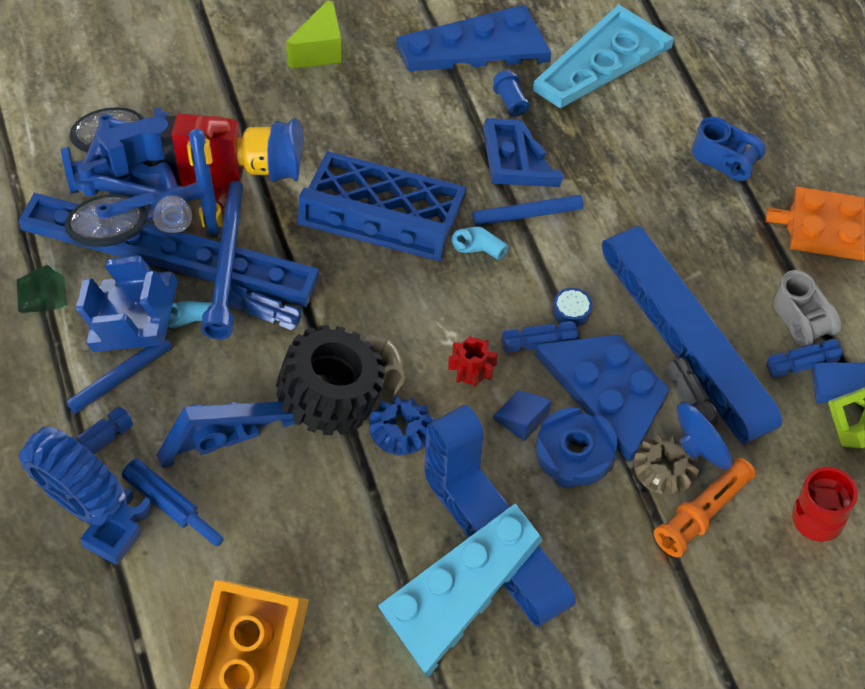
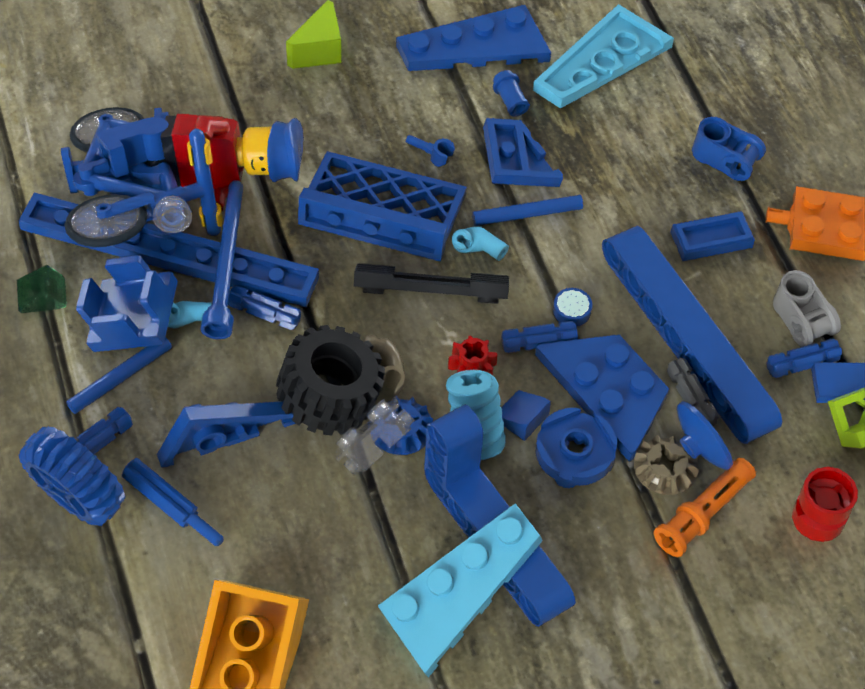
(119, 533): blue plate -> none
(361, 446): none -> clear hinge
(380, 277): none -> black container
(438, 151): none -> blue hand
(480, 393): none -> medium azure piece
(712, 236): none -> blue tile

